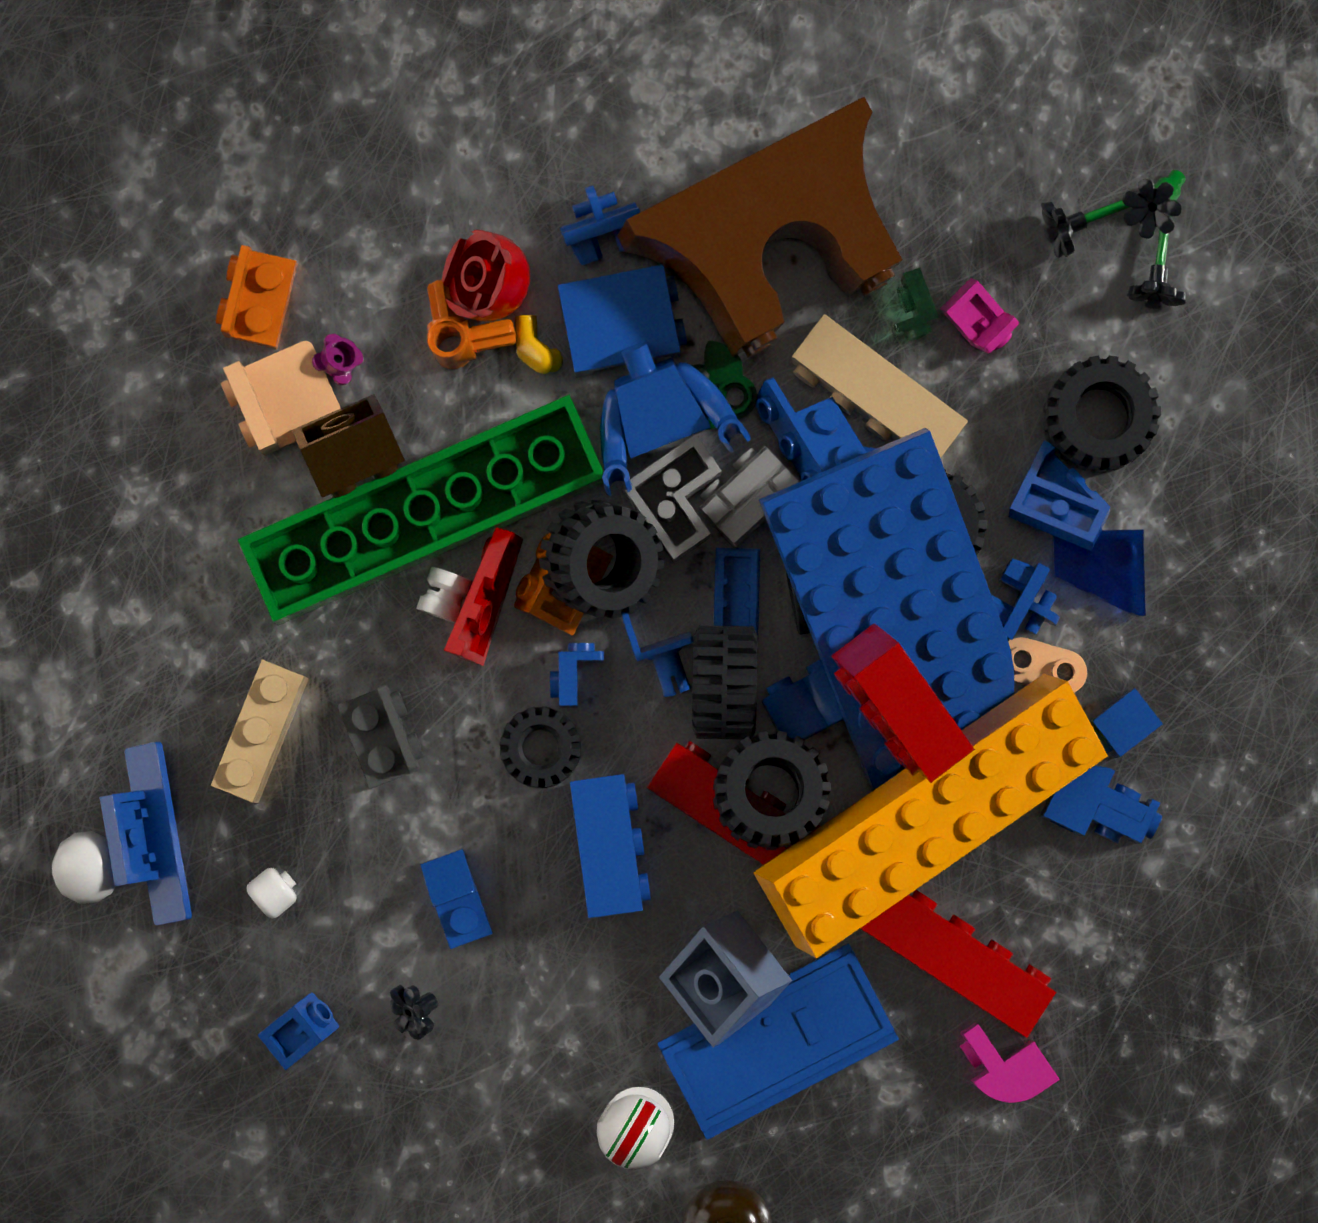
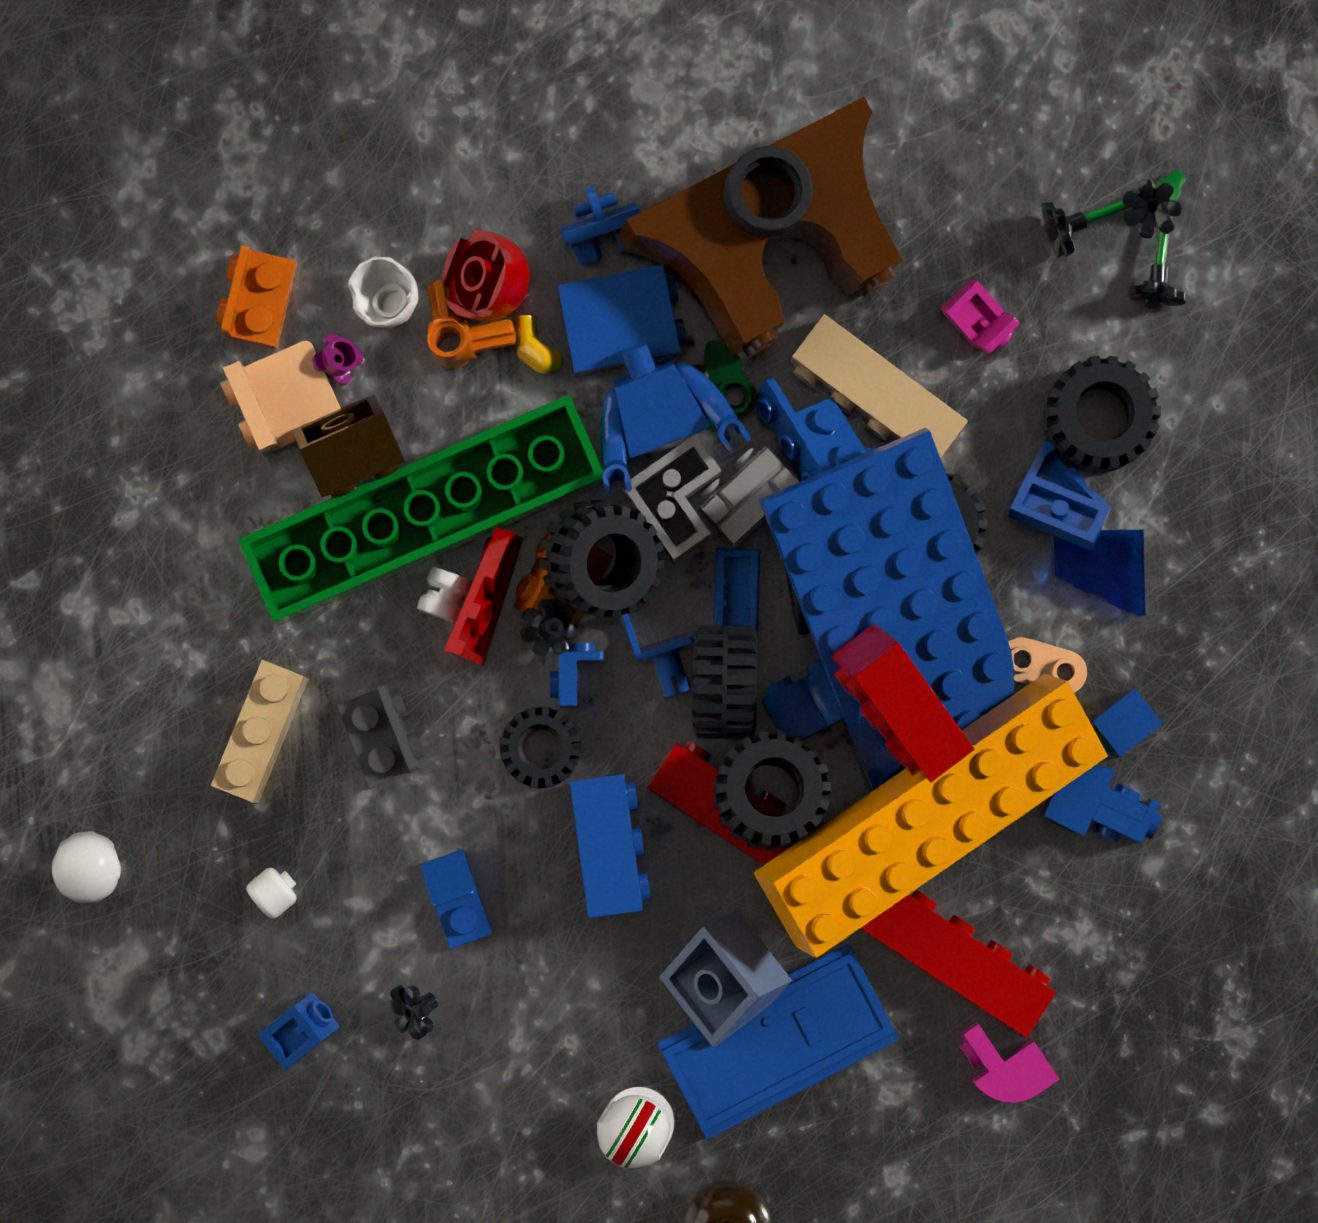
(145, 835): blue bracket -> none
(383, 292): none -> white hair
(540, 627): none -> black plant
(786, 162): none -> black tyre
(916, 298): clear green bracket -> none
(1028, 583): blue hips -> none

